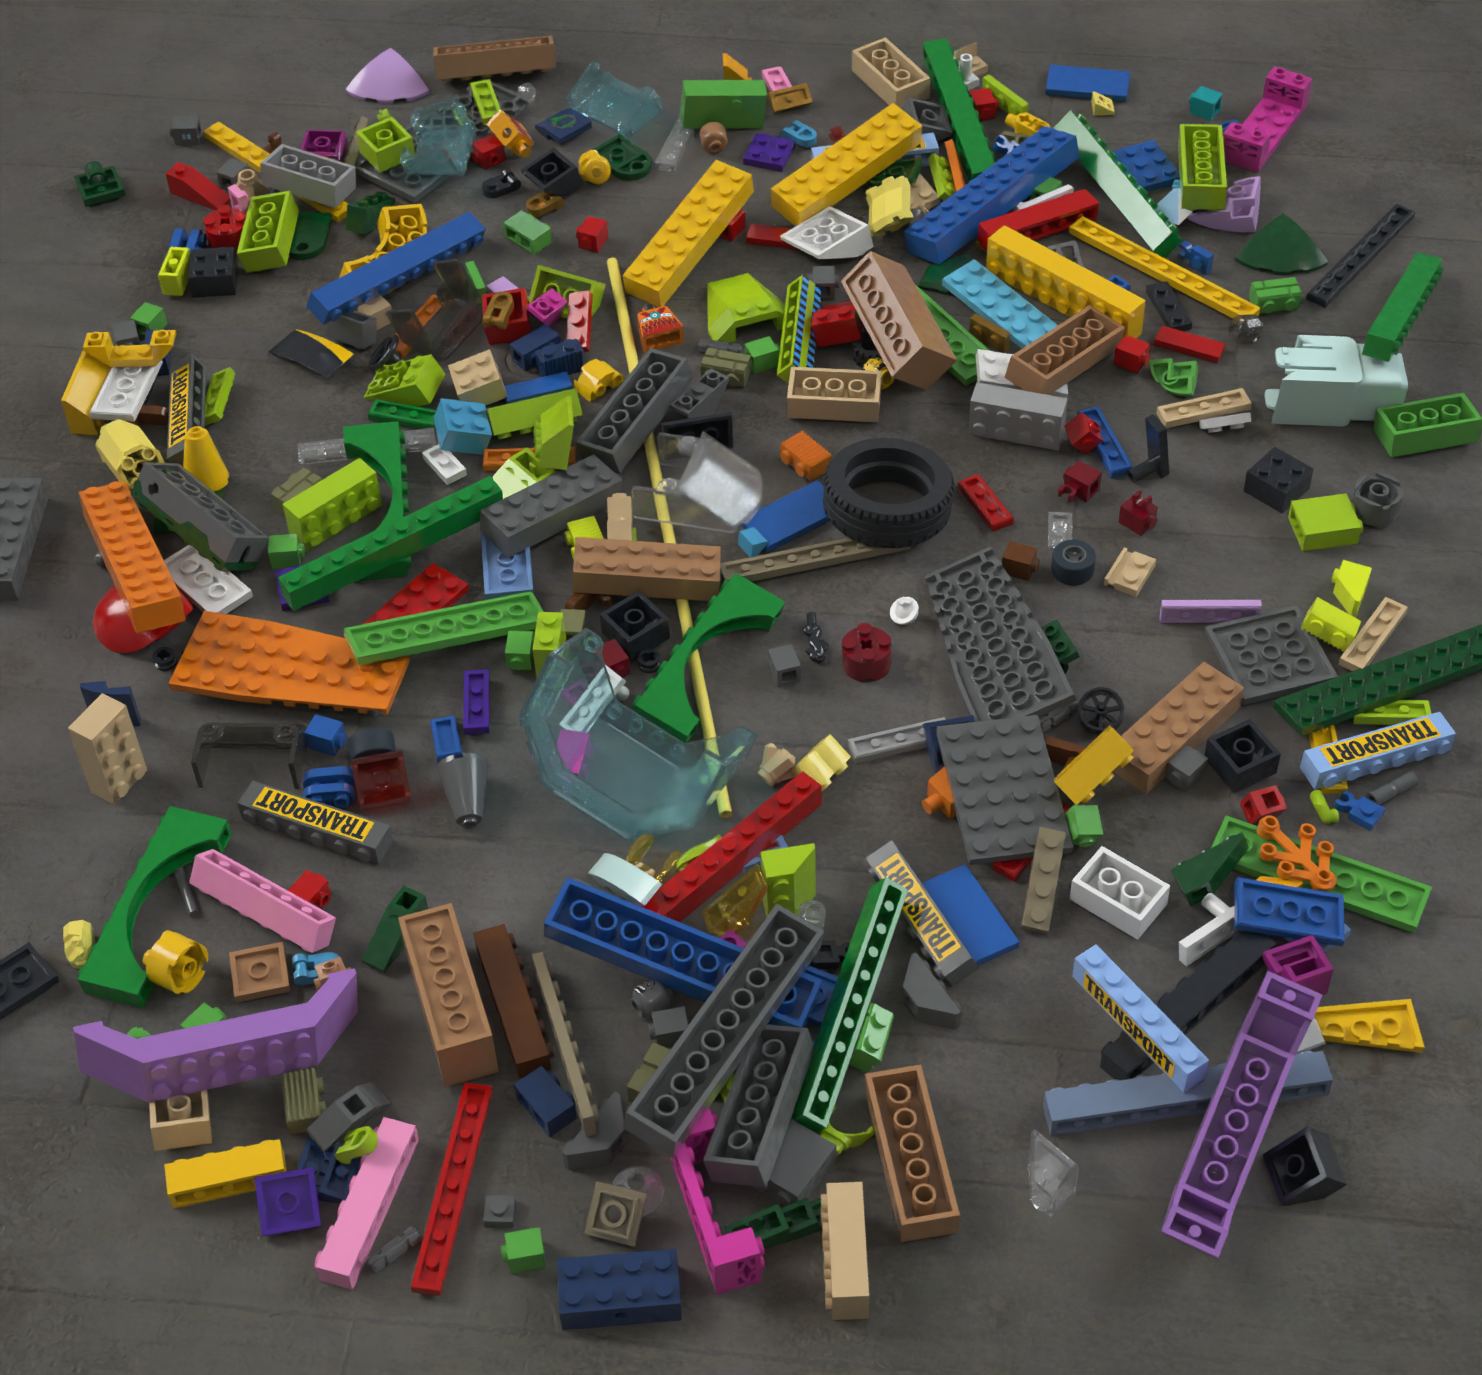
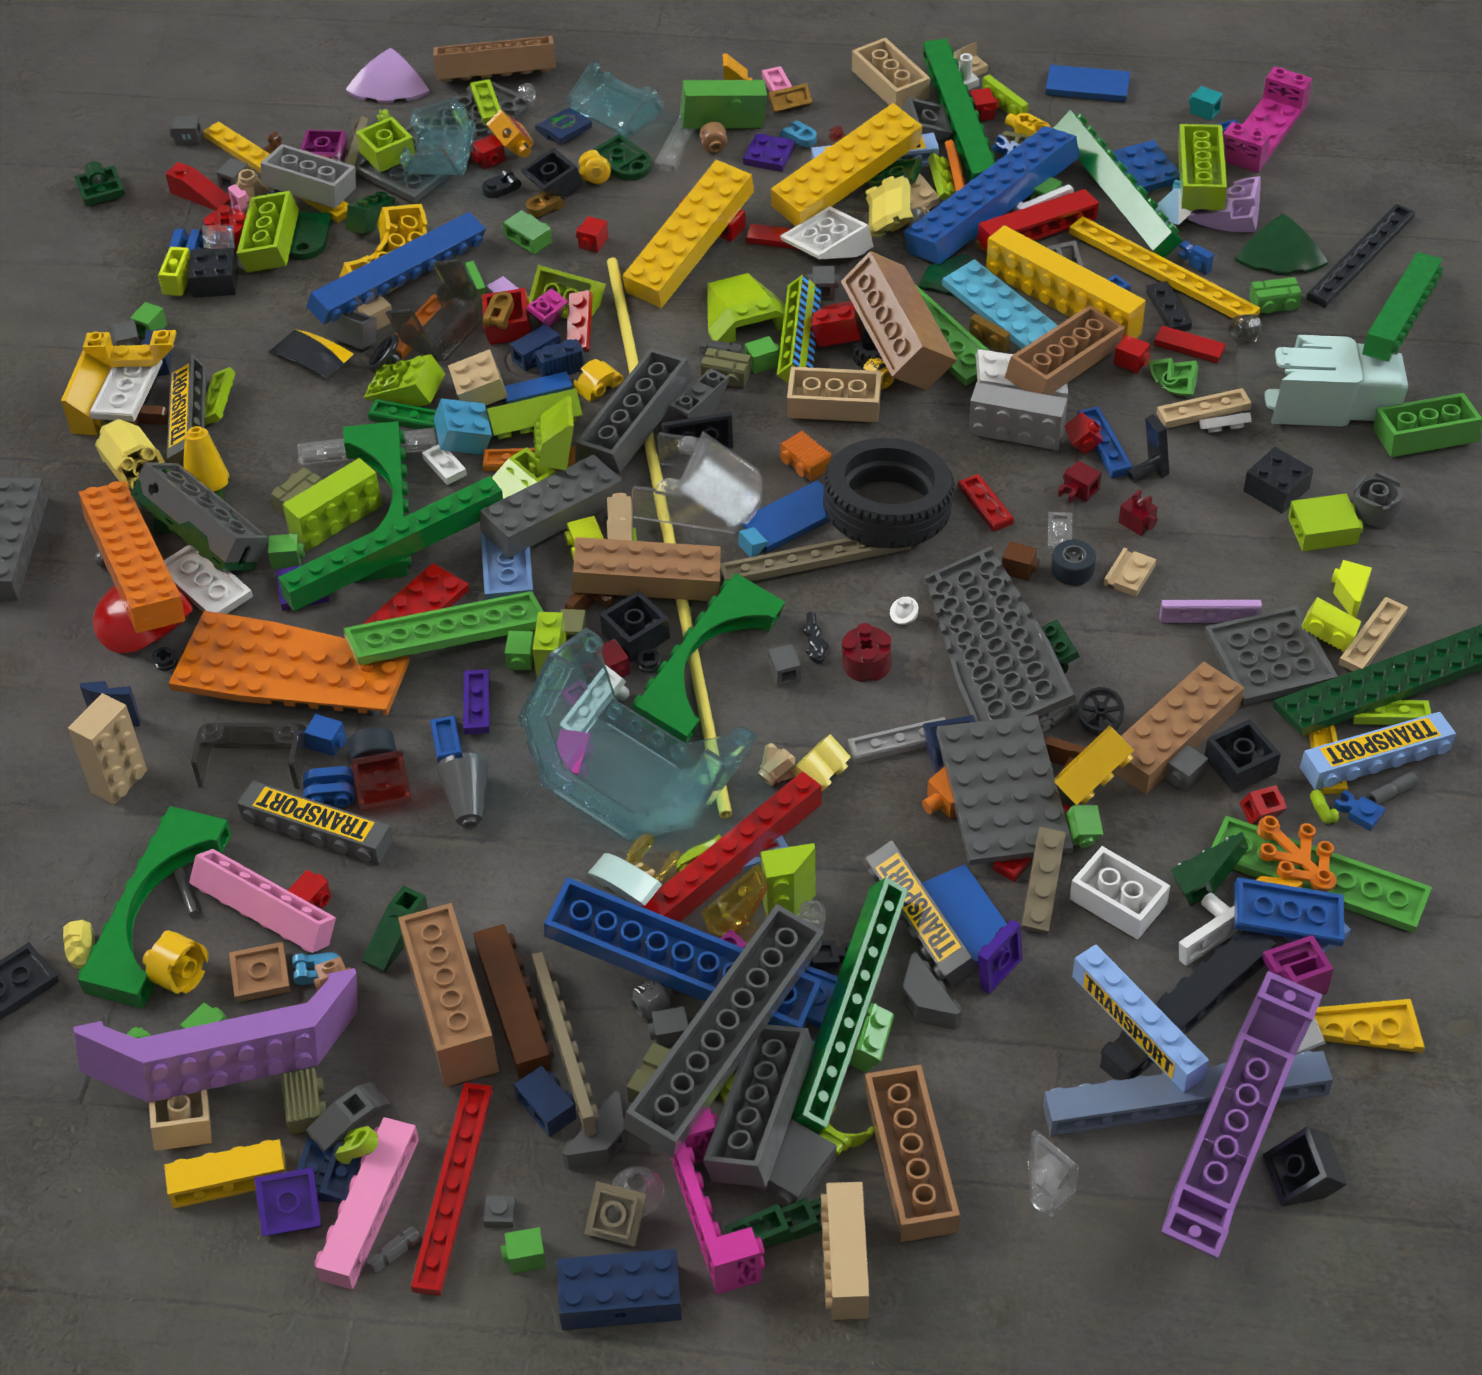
(218, 236): none -> clear brick
(659, 328): orange torso -> none
(1000, 956): none -> dark purple plate
(1102, 105): light yellow slope -> none

